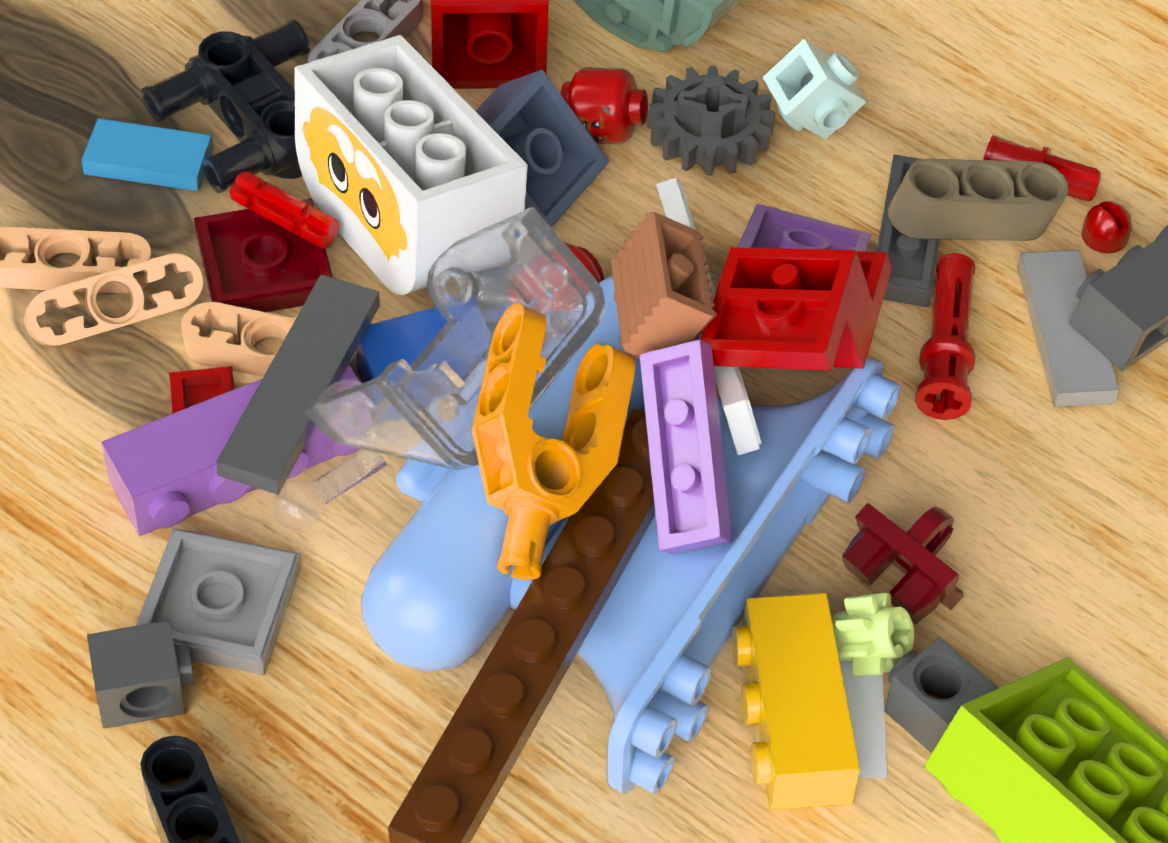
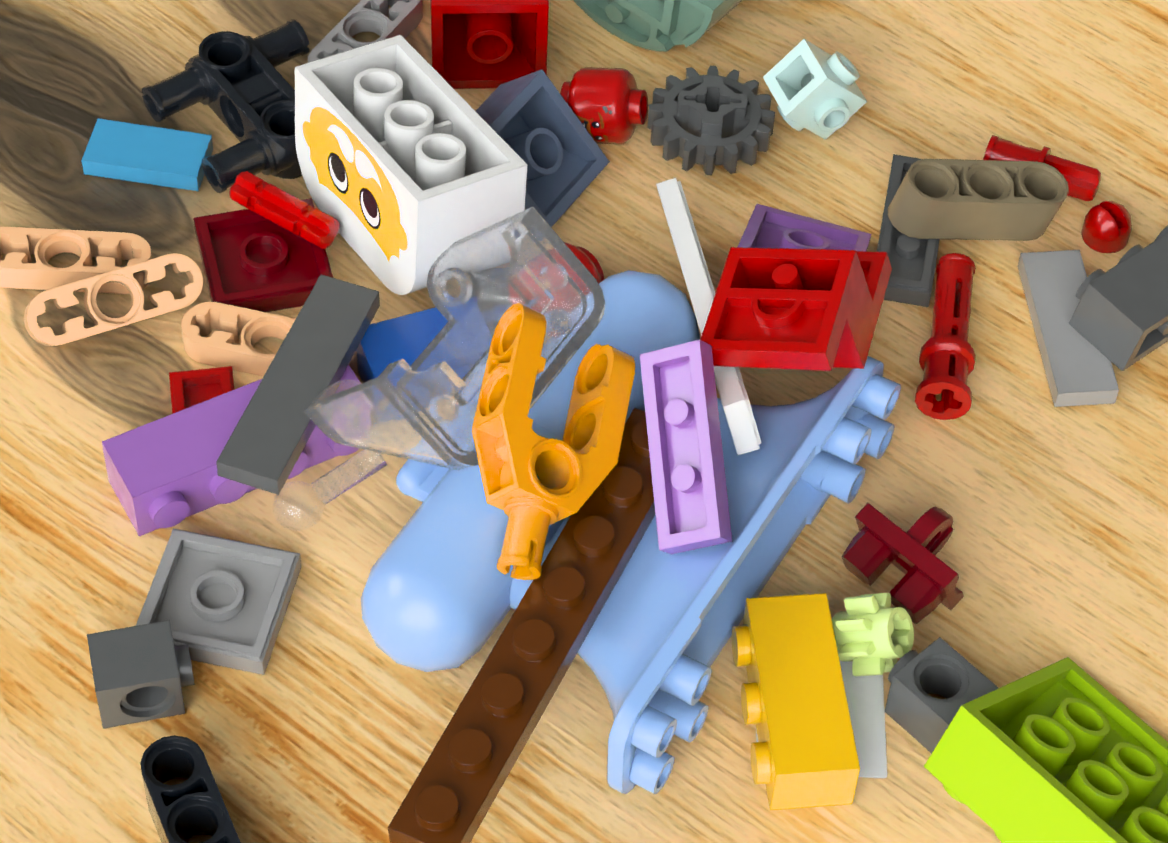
(661, 286): nougat brick -> none

